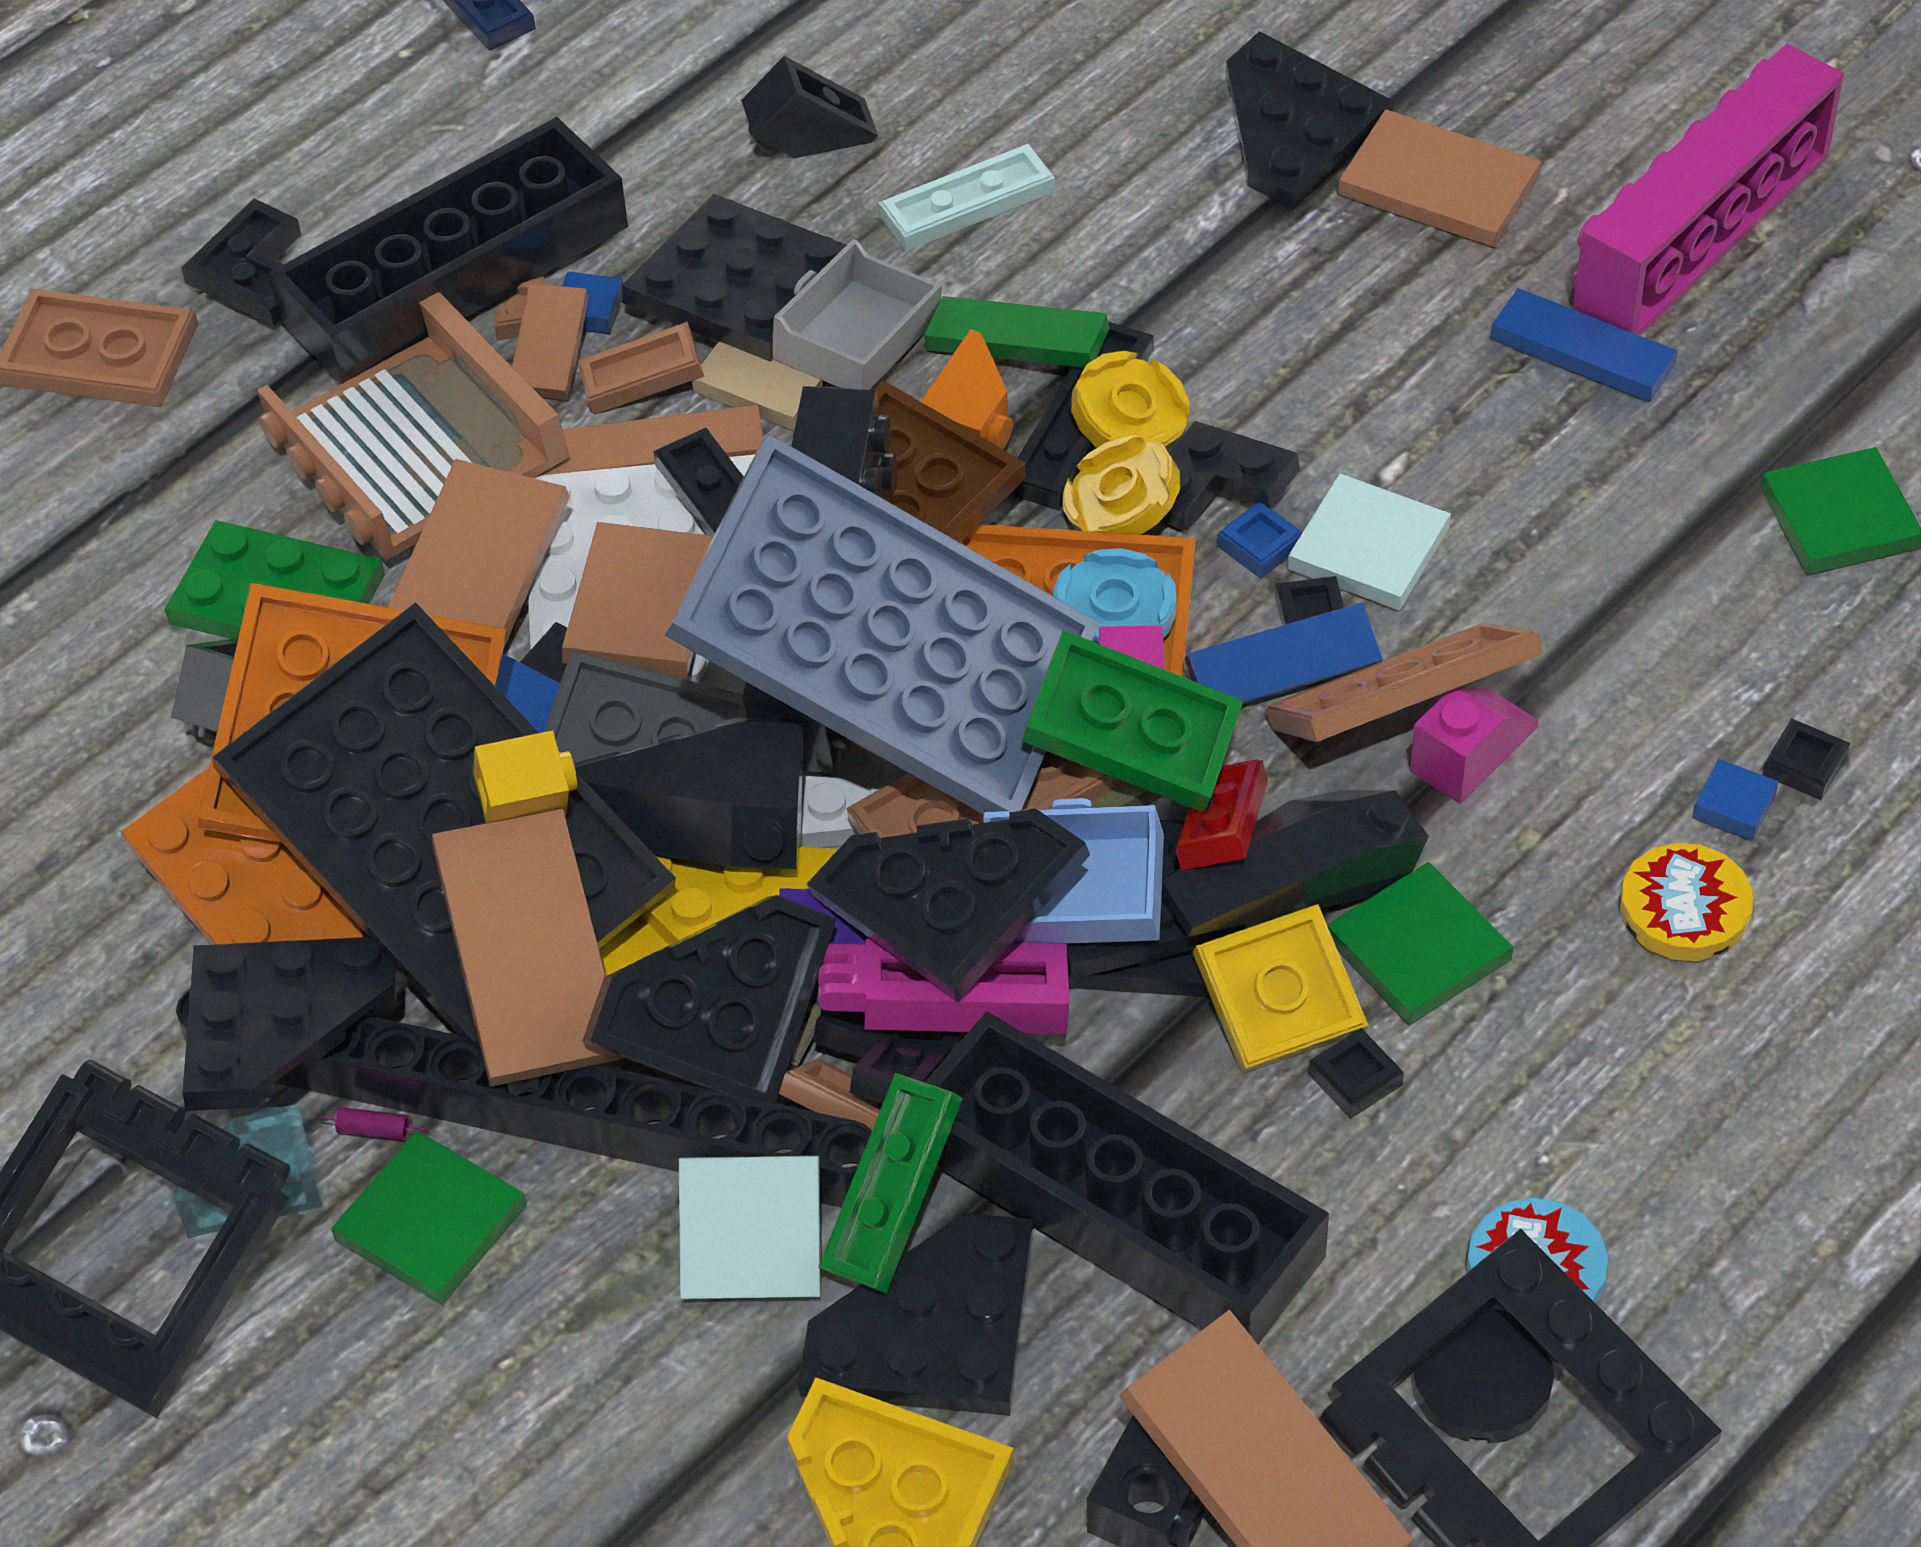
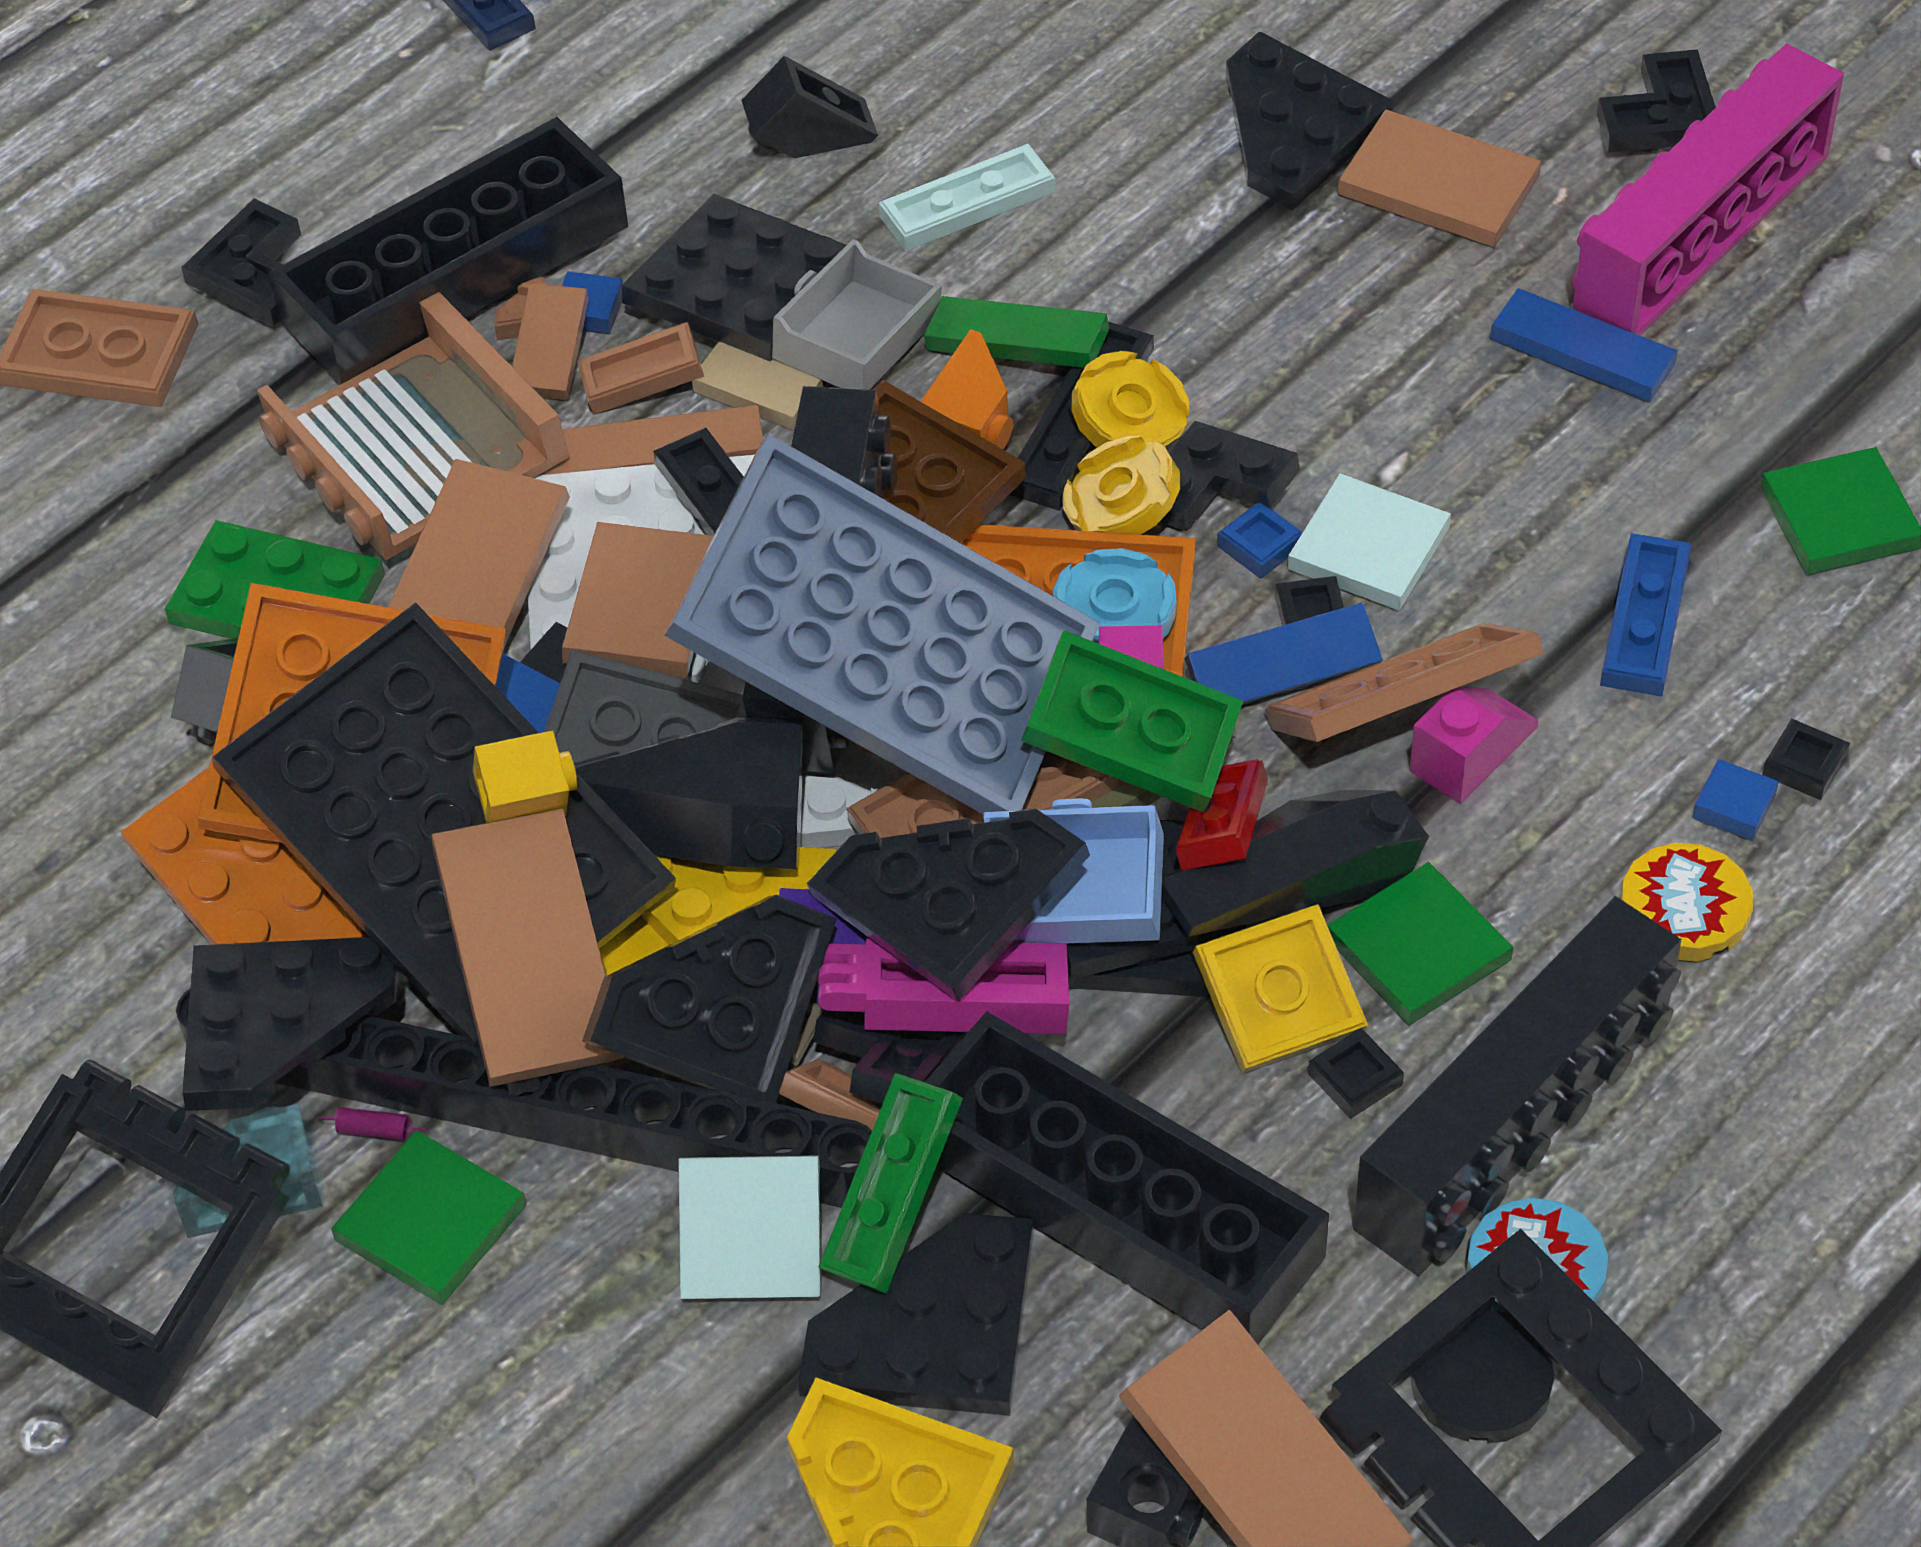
(1516, 1087): none -> black brick
(1646, 615): none -> blue tile
(1659, 118): none -> black plate

